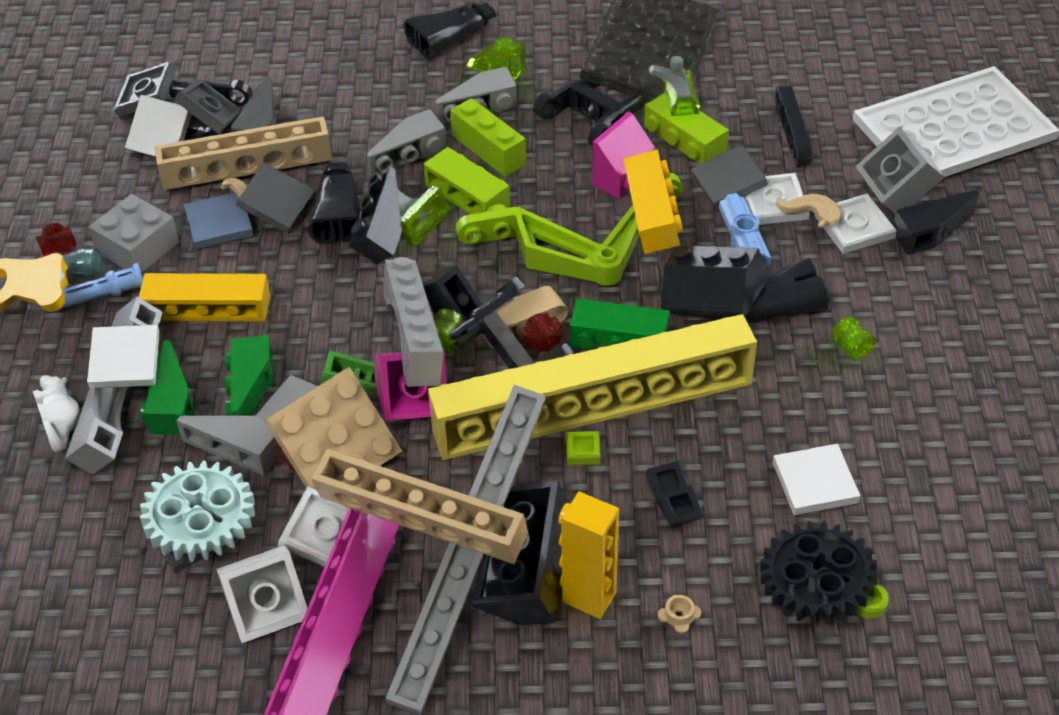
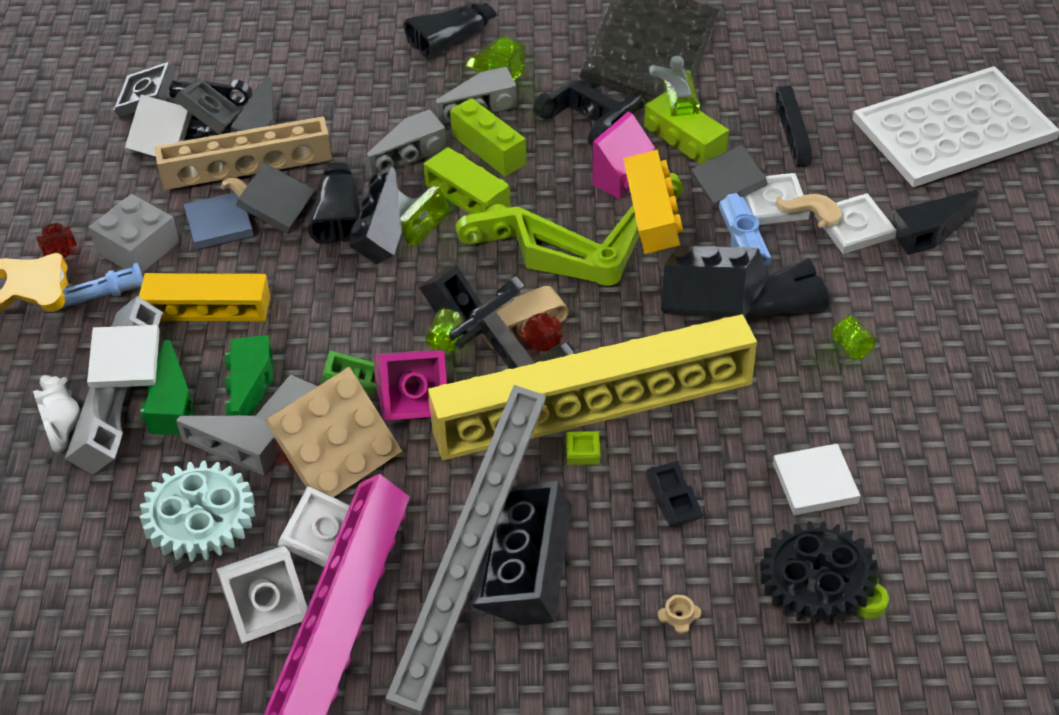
(83, 260): clear light blue cone -> none
(418, 334): light grey arch -> none
(420, 506): tan brick -> none
(589, 554): yellow brick -> none
(607, 324): green brick -> none
(899, 171): light grey brick -> none

